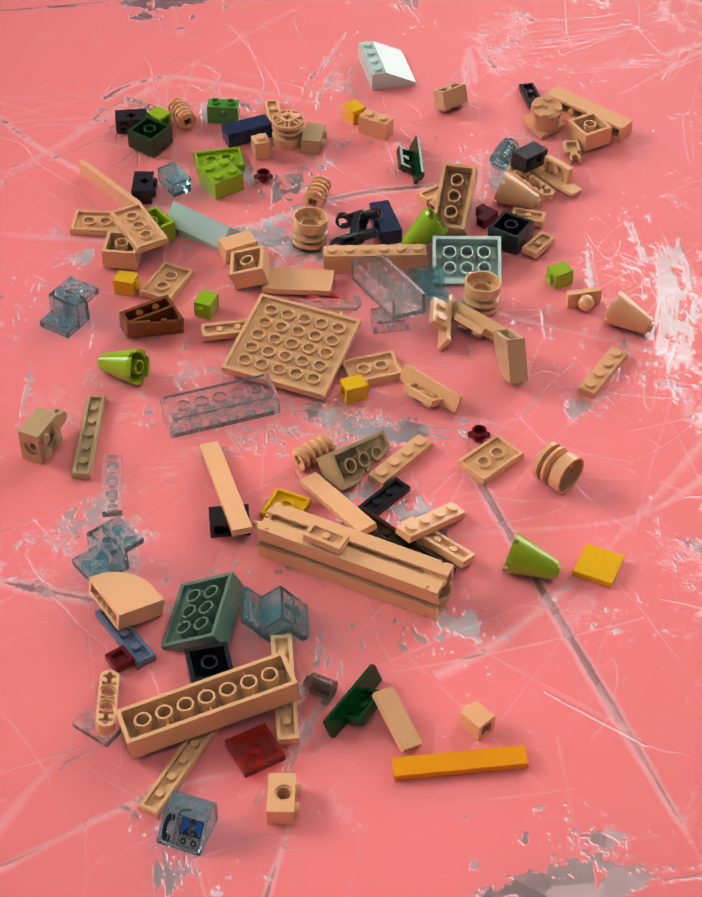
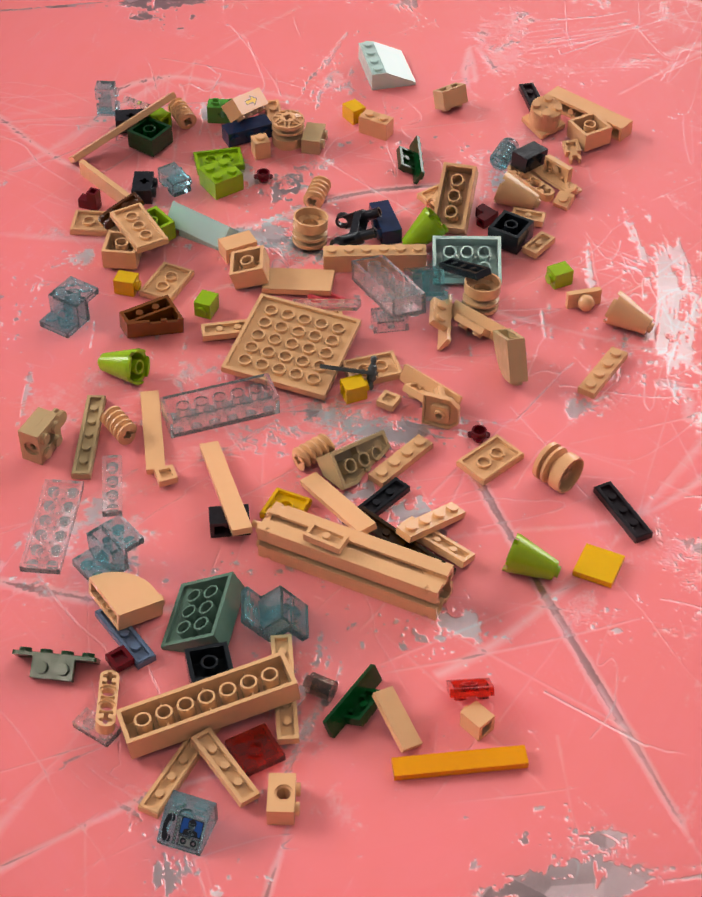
(52, 526): none -> clear plate
(54, 666): none -> bracket
(90, 200): none -> dark red piece
(105, 218): none -> reddish brown hinge
(107, 95): none -> clear light blue brick
(119, 425): none -> light nougat piece
(122, 127): none -> light nougat tile
(152, 430): none -> light nougat tile
(166, 475): none -> light nougat plate
(225, 767): none -> light nougat plate
(245, 105): none -> light nougat brick
(371, 372): none -> dark grey piece
(388, 400): none -> light nougat plate
(440, 409): none -> light nougat piece
(463, 688): none -> clear red plate
(465, 269): none -> black tile
(565, 198): none -> light nougat plate
(623, 512): none -> black tile

